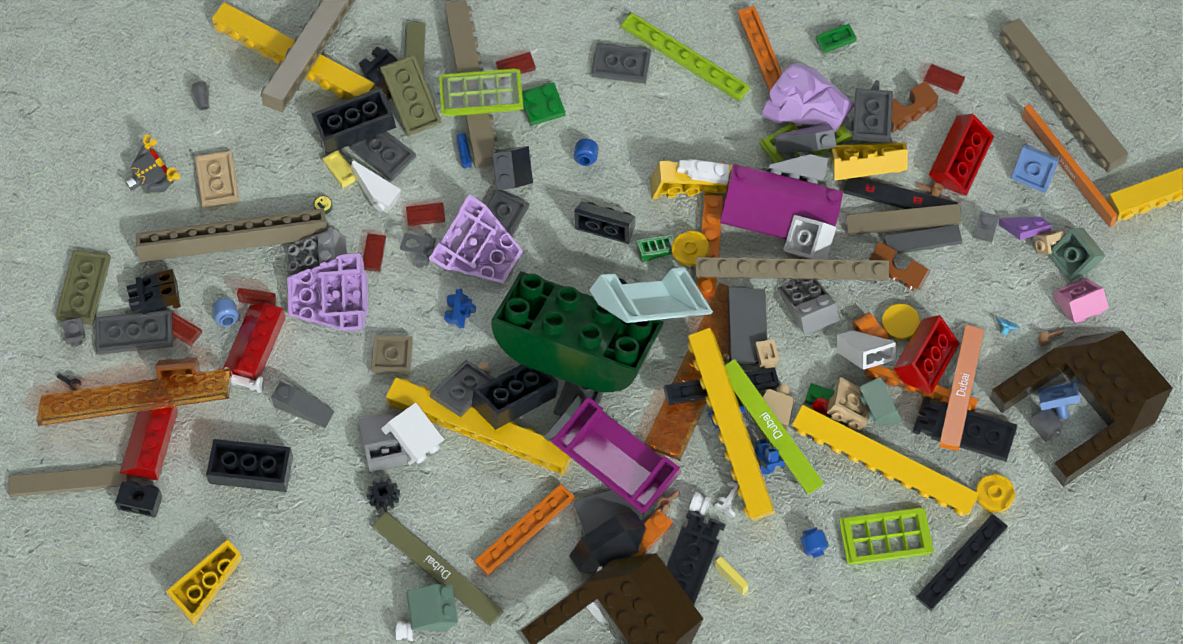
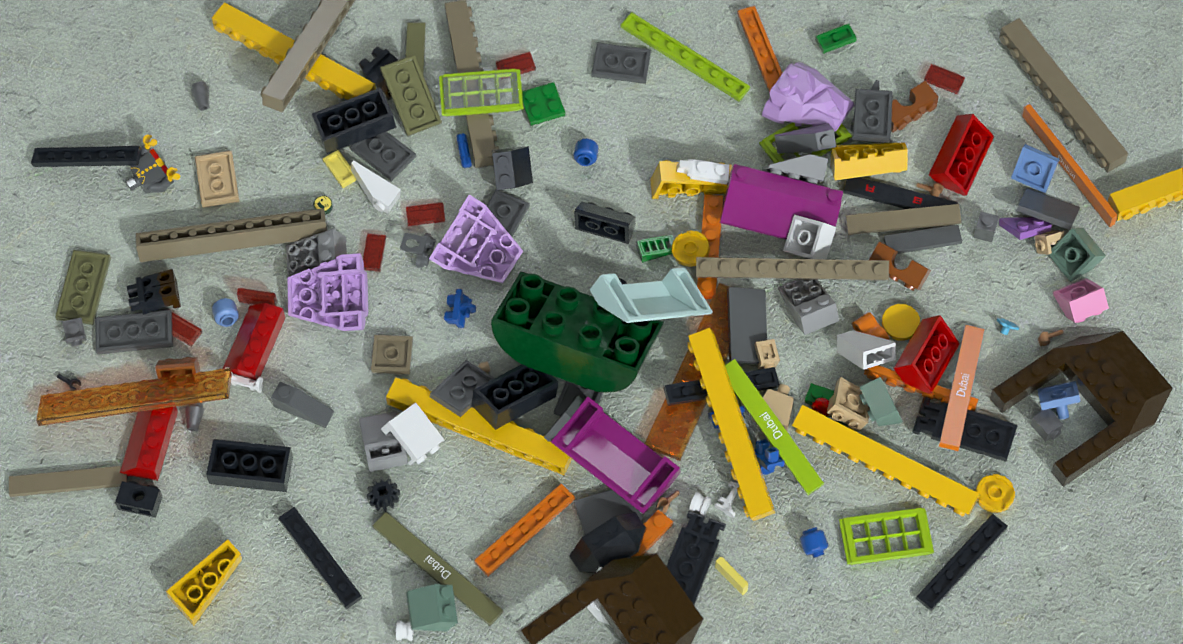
(86, 156): none -> black plate
(194, 415): none -> flat silver cone
(320, 558): none -> black plate
(1048, 209): none -> dark grey tile

